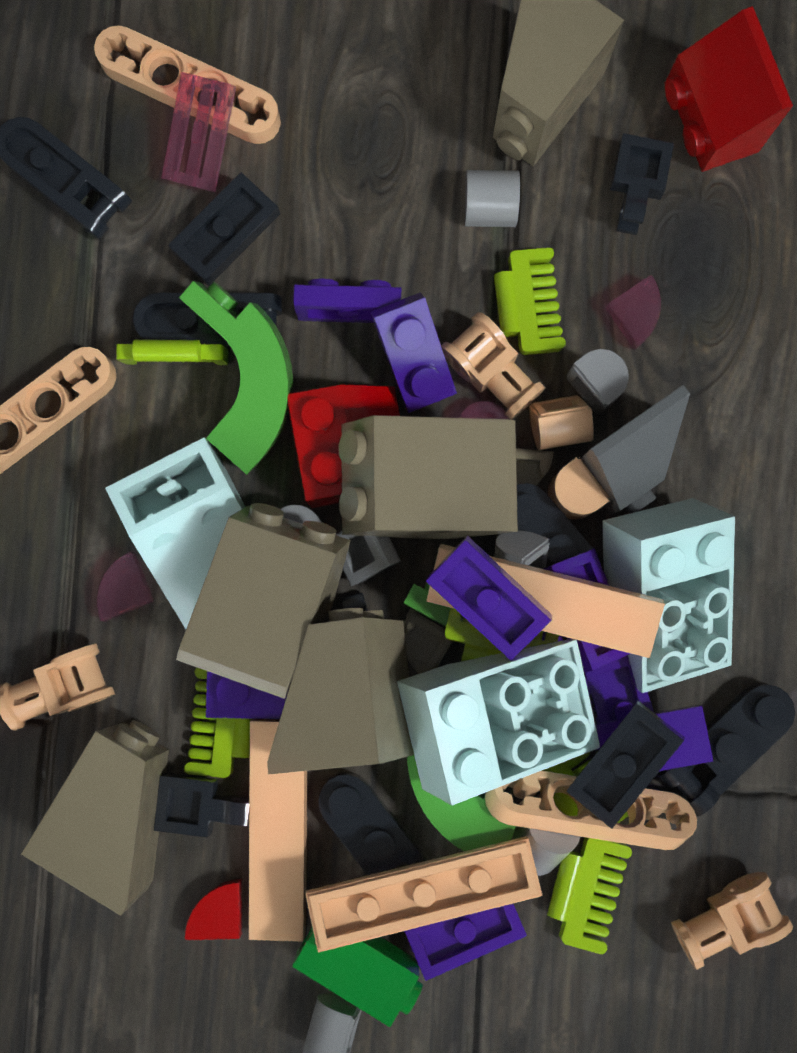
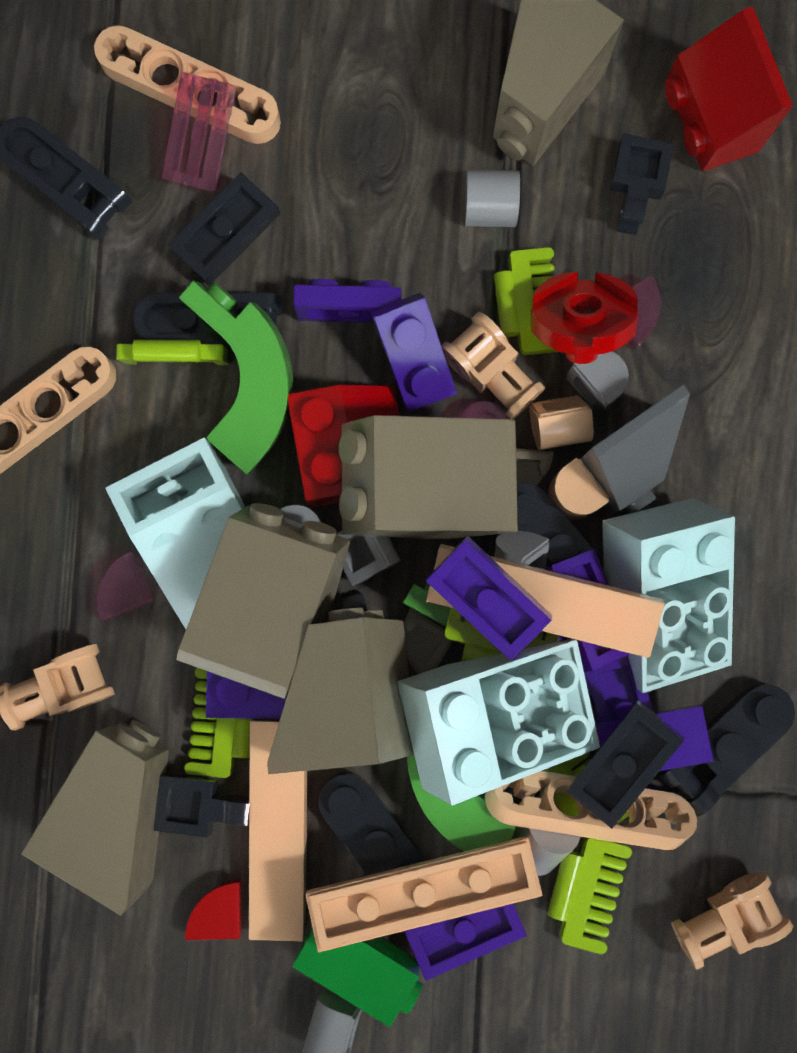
(584, 315): none -> red plate

